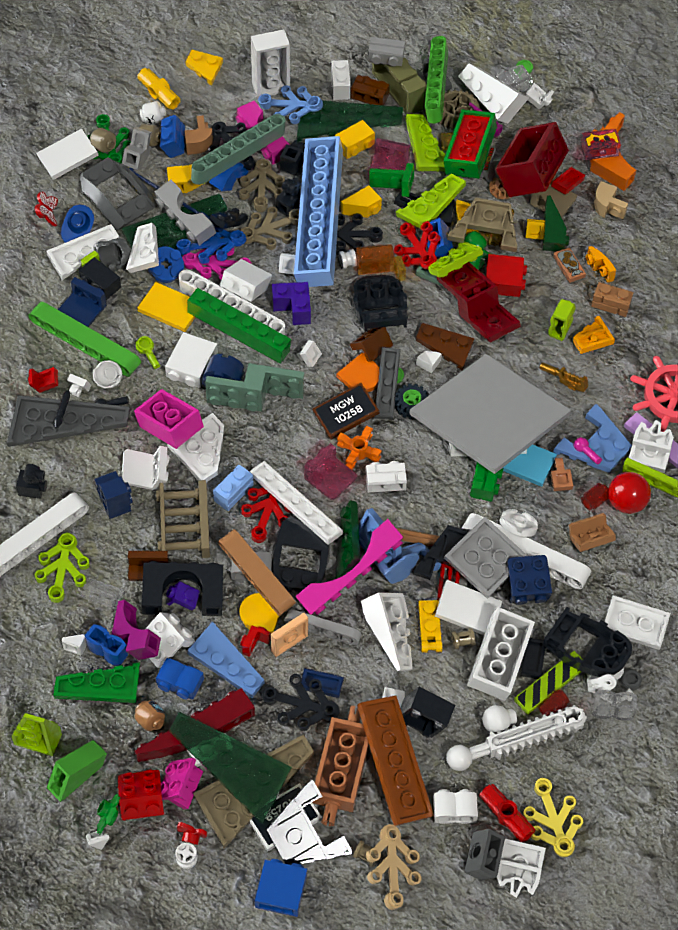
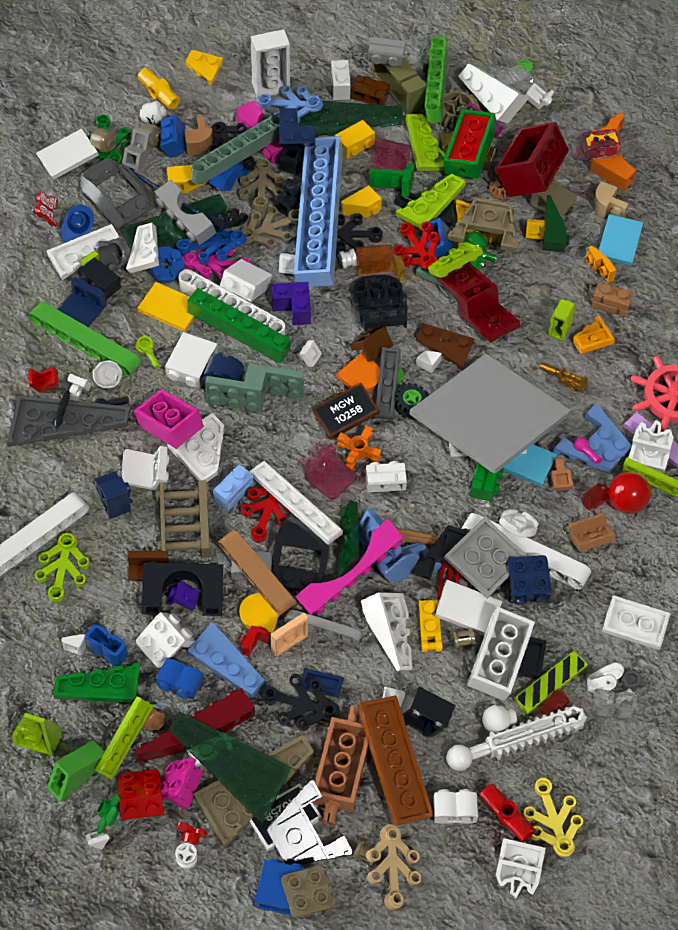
(31, 482): black brick -> none
(124, 738): none -> lime tile
(140, 643): magenta arch -> none
(293, 135): none -> dark blue brick
(308, 892): none -> dark tan bracket
(484, 854): dark grey brick -> none
(507, 274): red brick -> none
(568, 180): red tile -> none
(569, 265): tile -> none
(607, 654): black slope -> none
(620, 239): none -> medium azure tile

